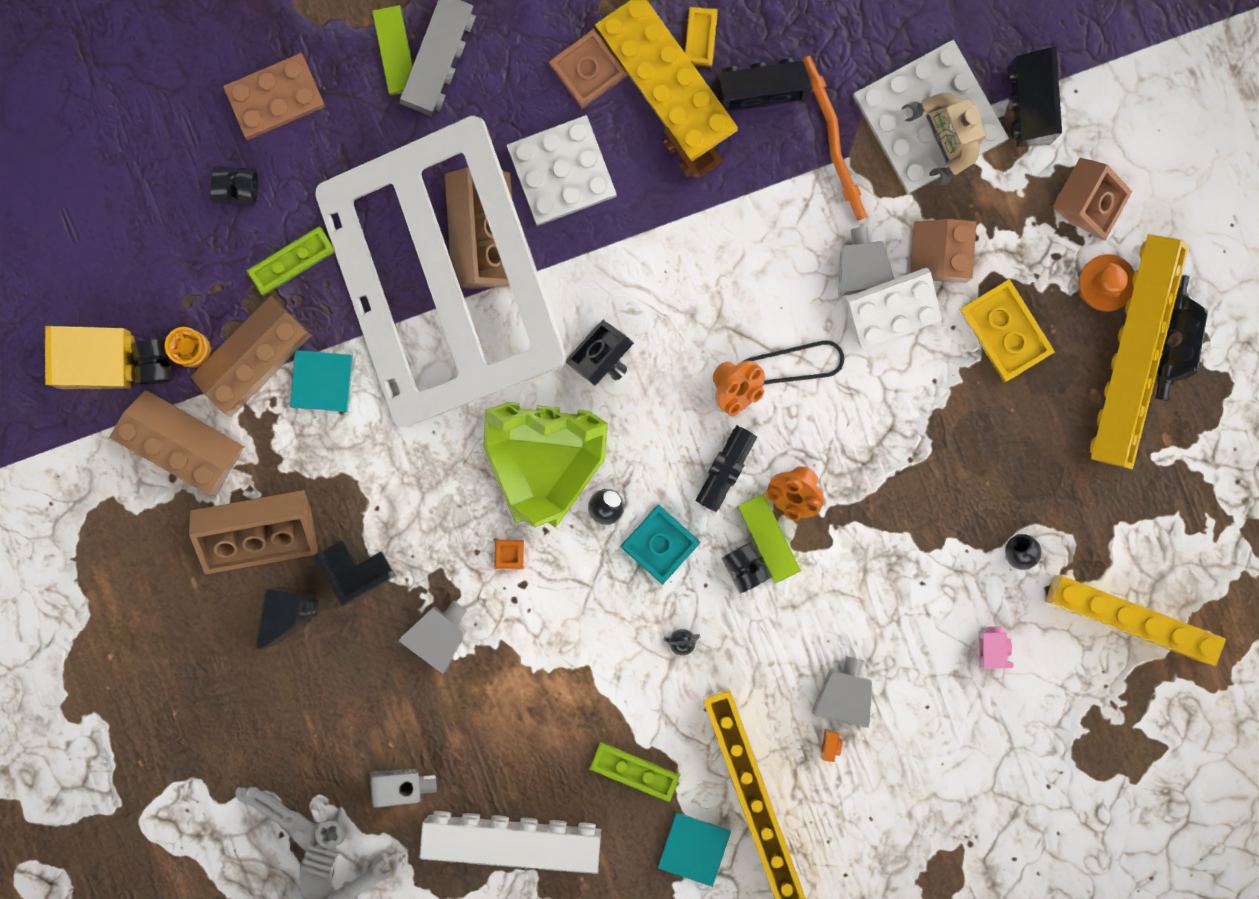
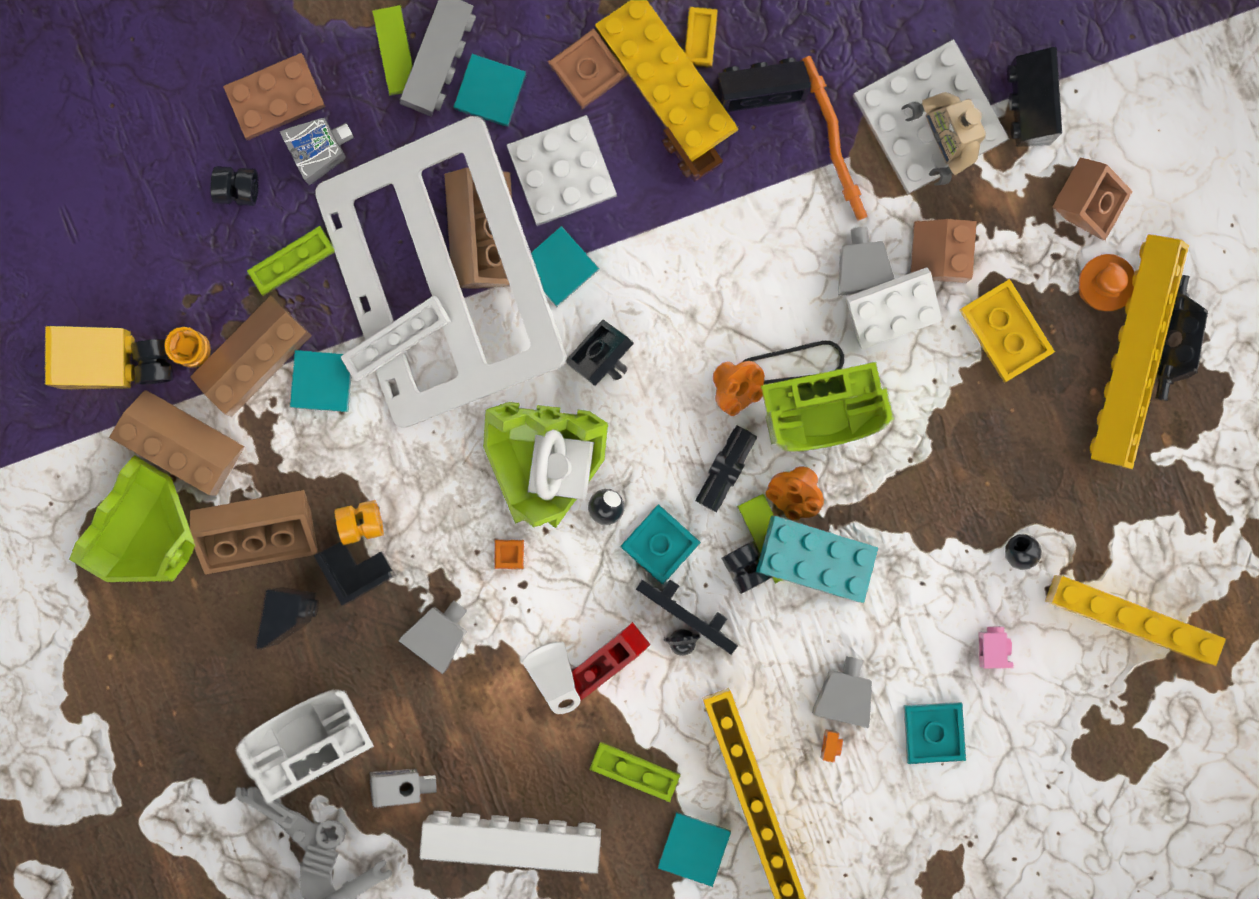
(137, 529): none -> lime panel
(303, 743): none -> white piece
(316, 147): none -> torso
(349, 525): none -> light orange wheel
(395, 338): none -> white plate
(490, 90): none -> teal tile
(553, 675): none -> white piece
(560, 466): none -> white tile
(562, 266): none -> teal tile
(609, 660): none -> red slope
(710, 631): none -> black hinge
(817, 559): none -> teal plate
(824, 410): none -> lime piece
(934, 733): none -> teal tile

